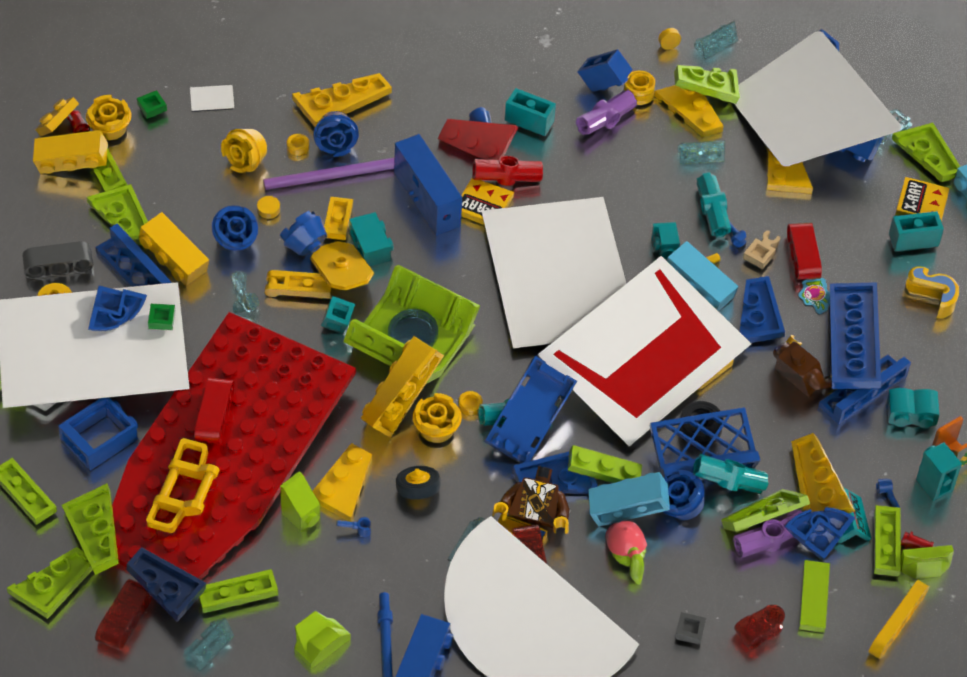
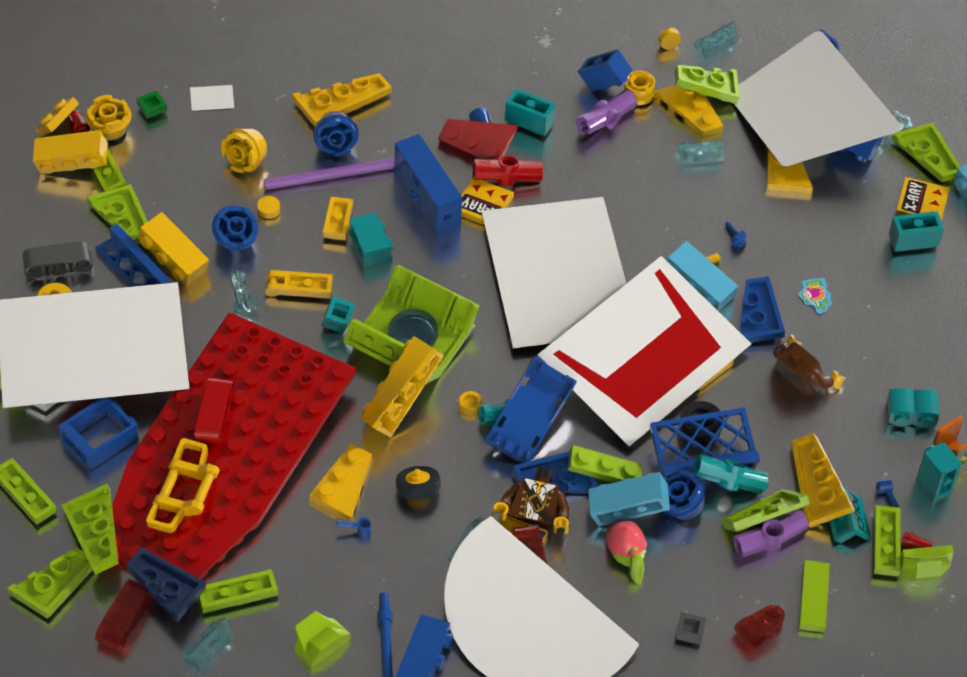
(114, 308): blue brick -> none
(161, 316): green plate -> none
(297, 144): yellow tile -> none
(299, 502): lime slope -> none
(305, 234): blue cone -> none
(342, 265): yellow shield -> none
(437, 418): yellow cone -> none
(665, 238): teal brick -> none
(713, 205): teal piece -> none
(762, 251): tan plate -> none
(804, 251): red beam -> none
(820, 529): blue brick -> none
(855, 336): blue plate -> none
(861, 397): blue fence -> none
(898, 619): yellow beam -> none
(934, 286): yellow animal -> none

